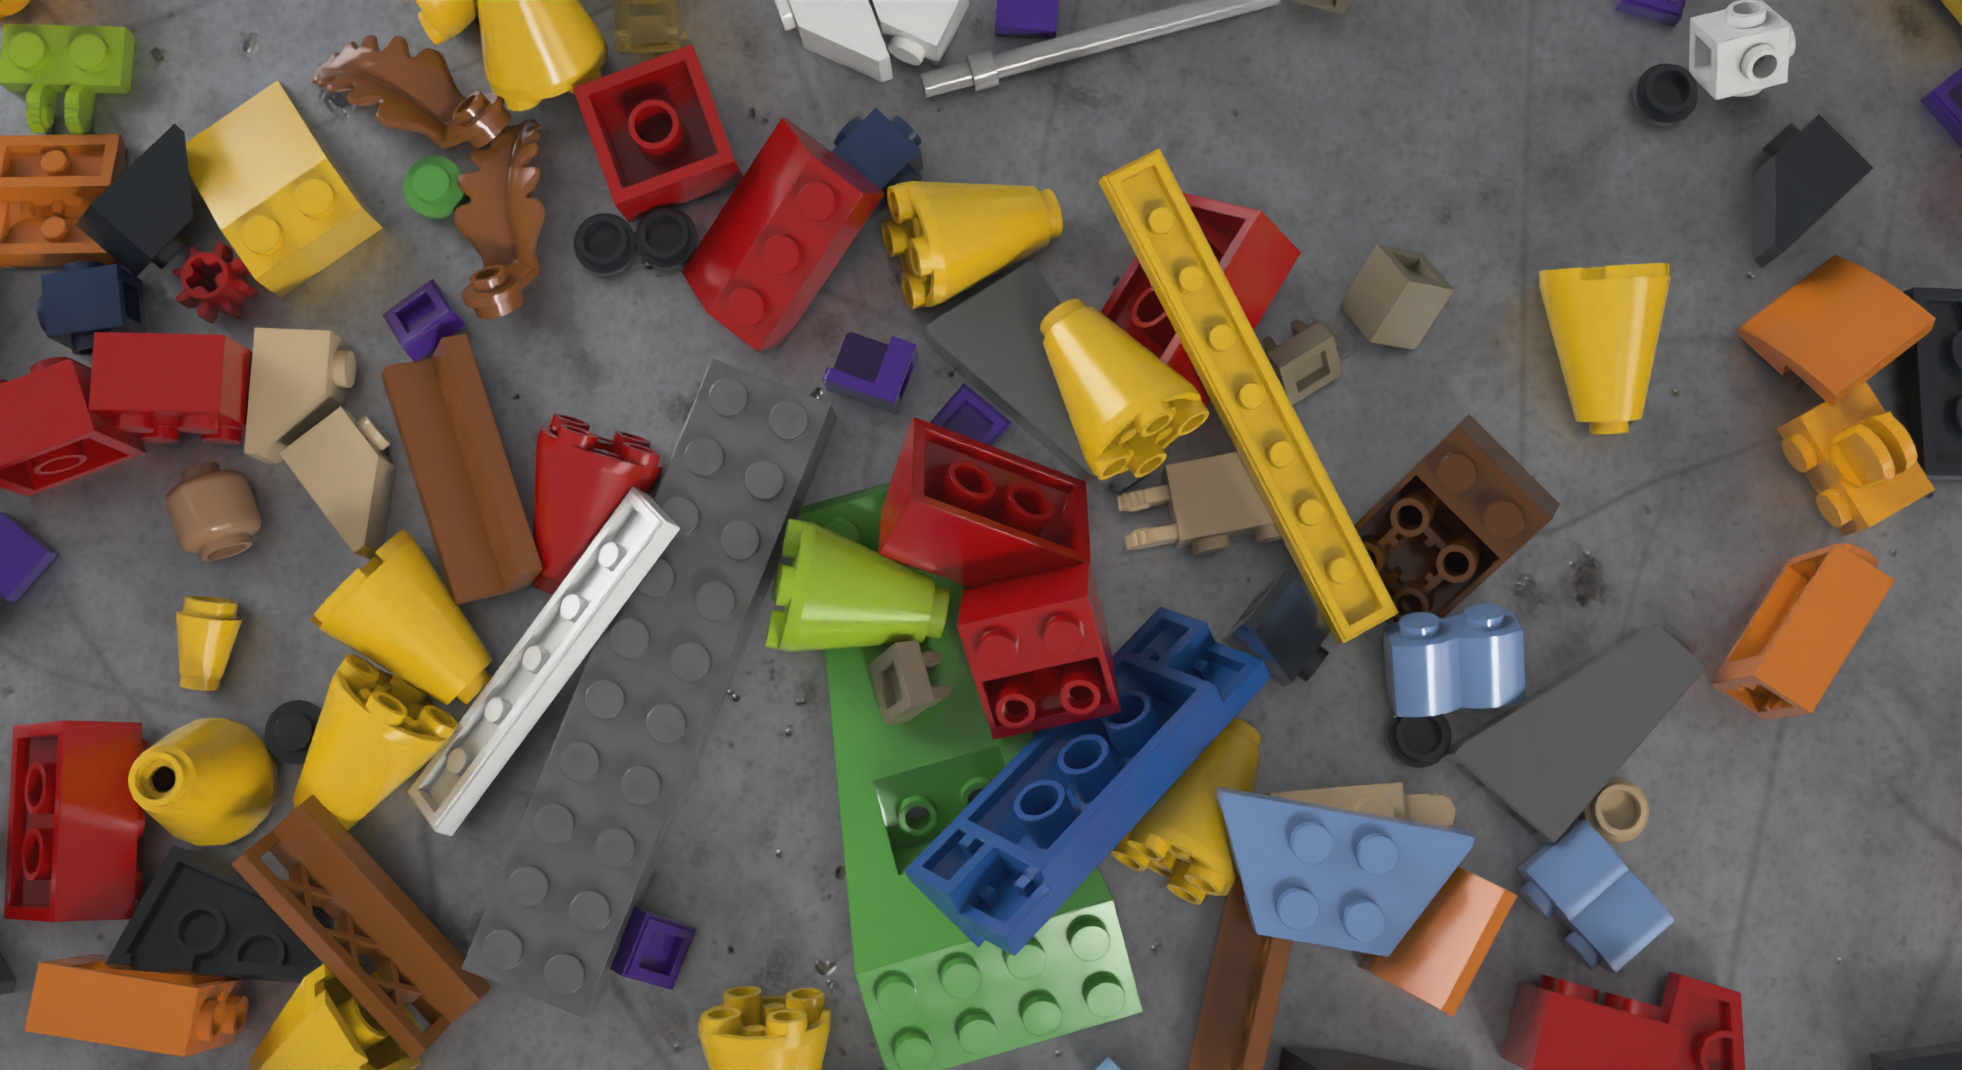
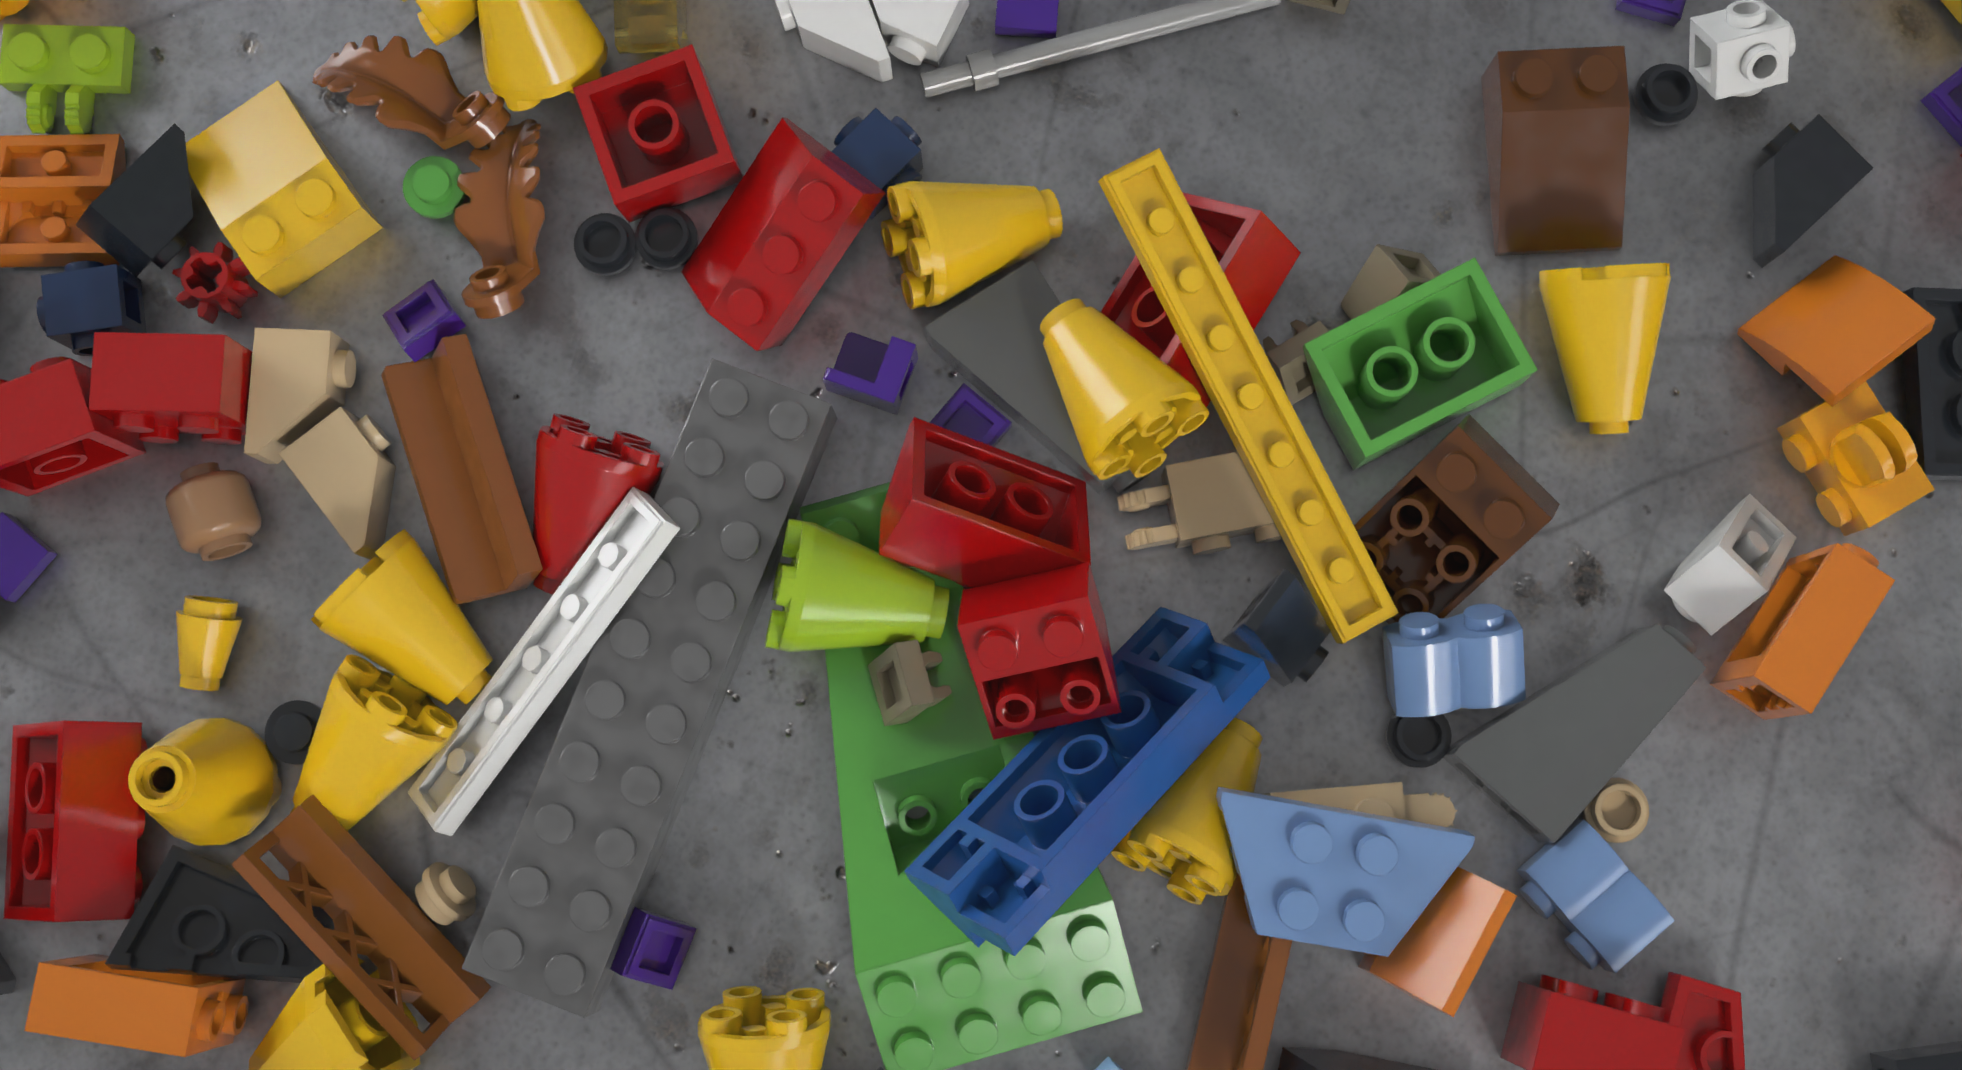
(446, 893): none -> tan plate
(1416, 363): none -> bright green slope
(1557, 149): none -> reddish brown slope
(1730, 566): none -> white slope

